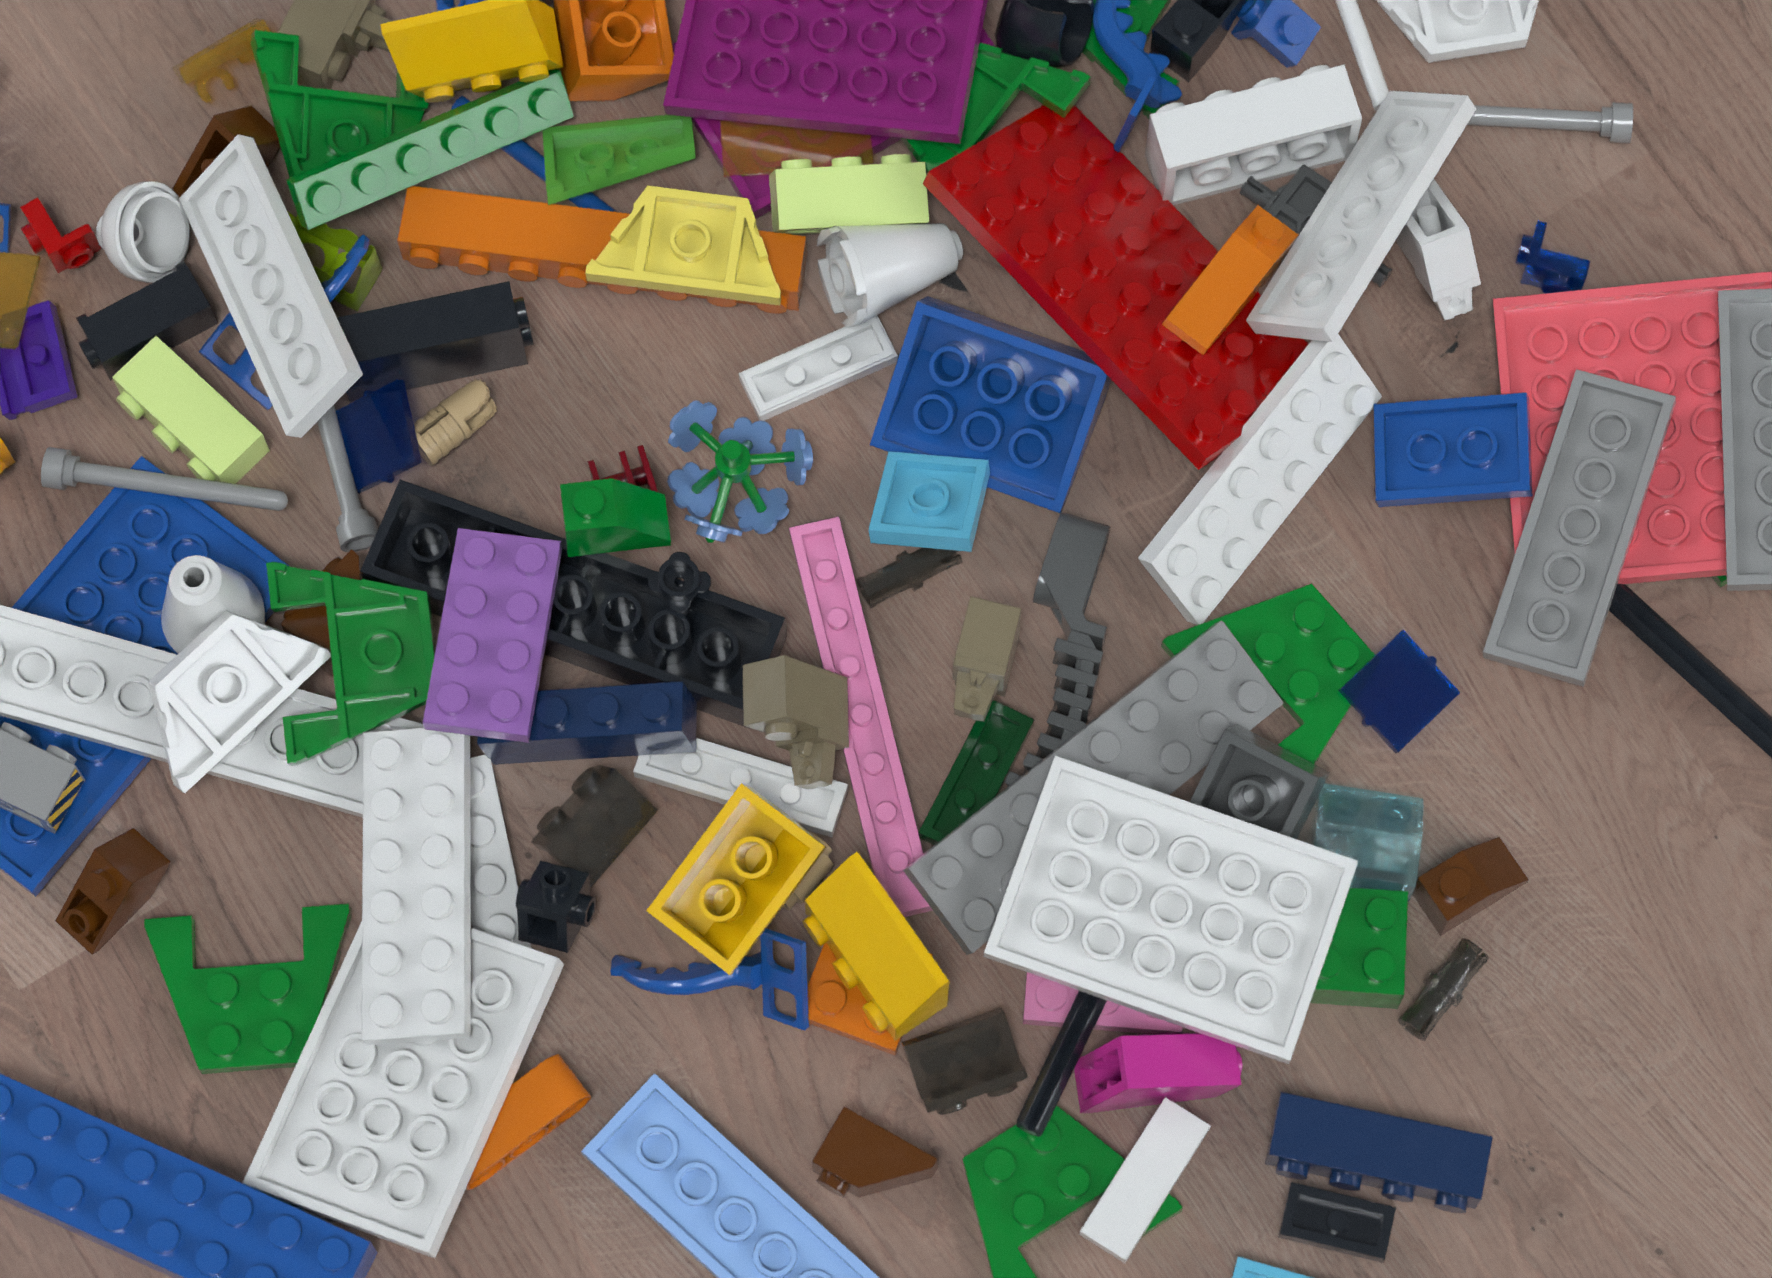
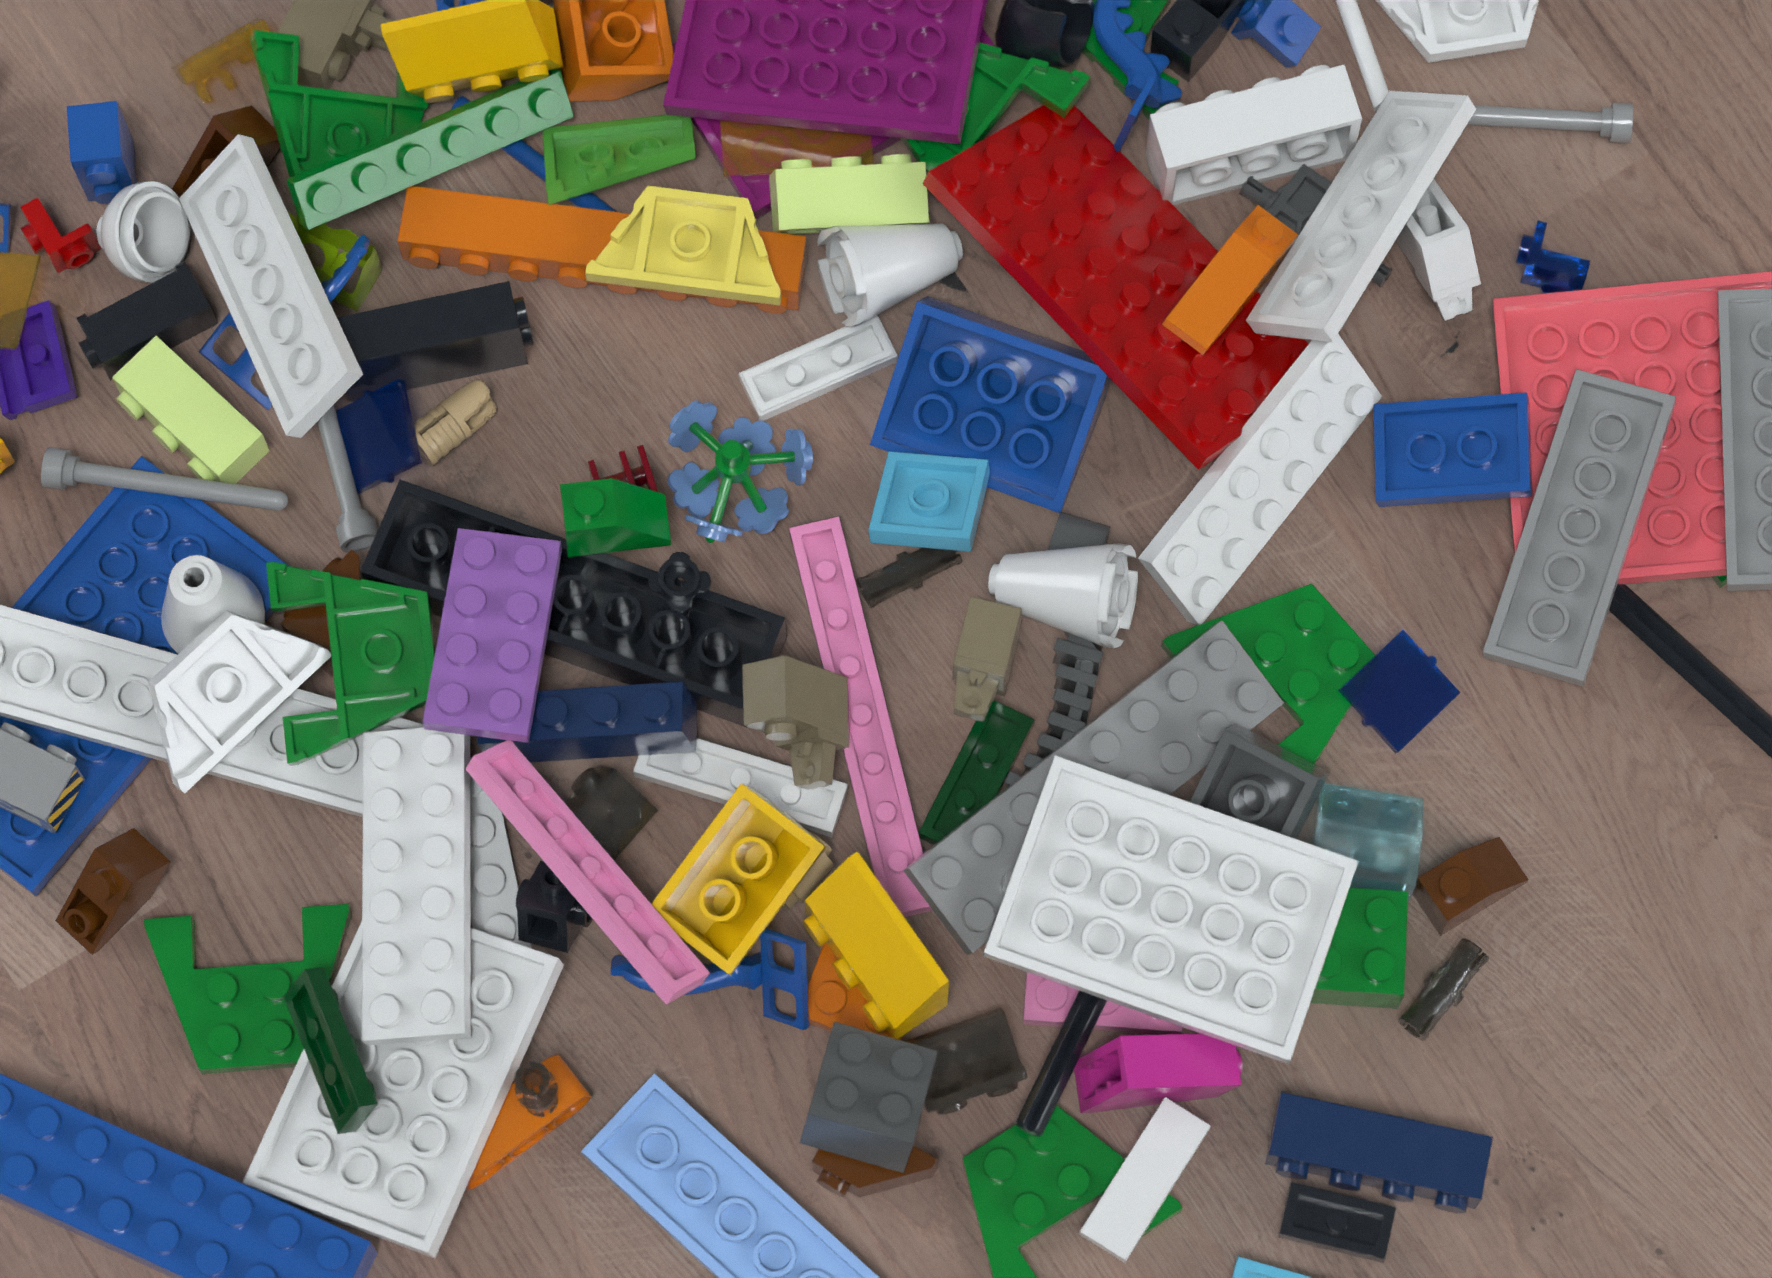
(101, 149): none -> blue brick
(331, 1050): none -> dark green plate
(536, 1076): none -> clear smoke pin
(587, 871): none -> bright pink plate
(869, 1097): none -> dark grey brick
(1071, 589): none -> white cone

